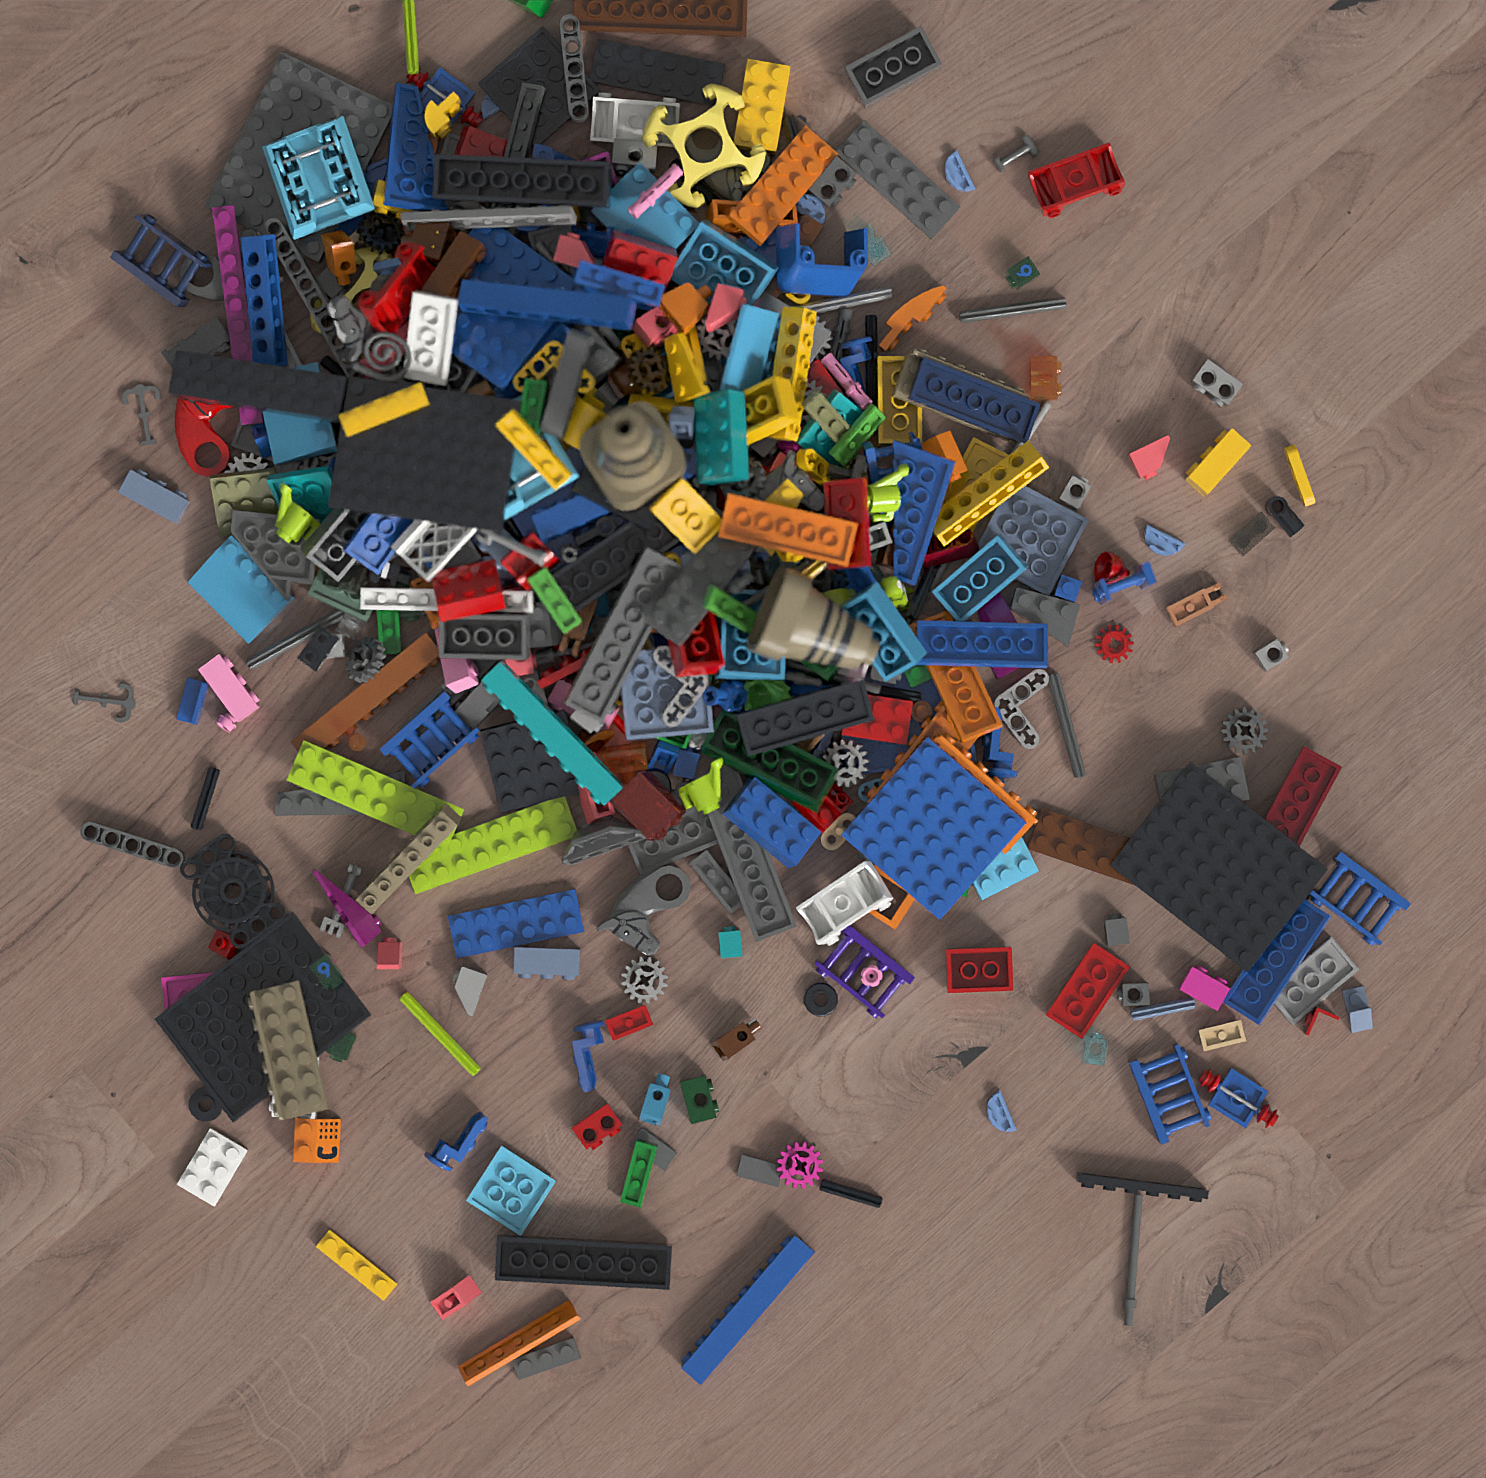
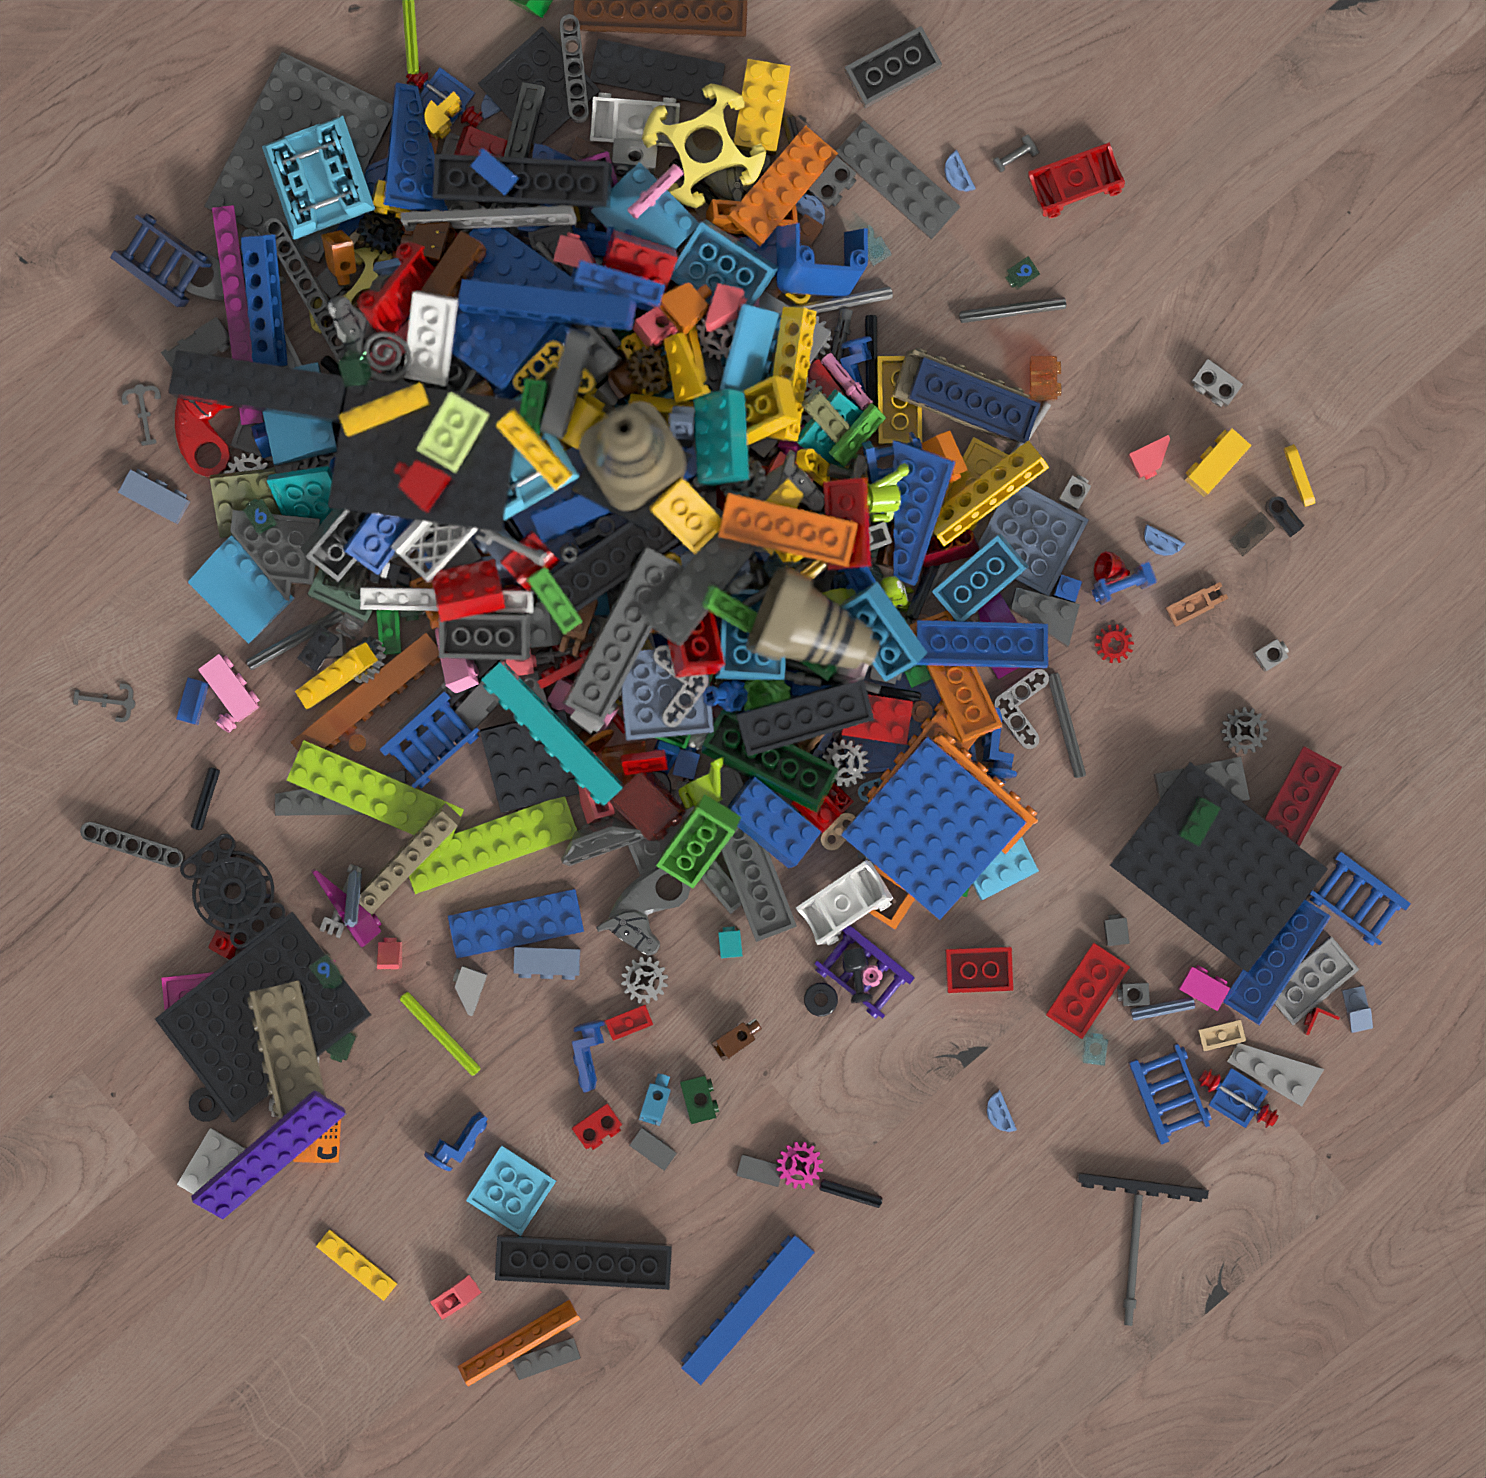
(259, 515): none -> clear green brick
(268, 1154): none -> dark purple plate
(292, 519): lime piece -> none
(336, 675): none -> yellow brick
(352, 899): none -> sand blue axle
(355, 368): none -> clear green brick
(421, 483): none -> red torso
(453, 432): none -> yellowish green plate
(494, 171): none -> blue panel
(639, 1173): green plate -> none
(644, 762): none -> red plate
(698, 841): none -> bright green brick
(854, 962): none -> black piece
(917, 309): orange slope -> none
(1077, 843): reddish brown plate -> none
(1199, 821): none -> dark green brick
(1280, 1073): none -> light grey wing

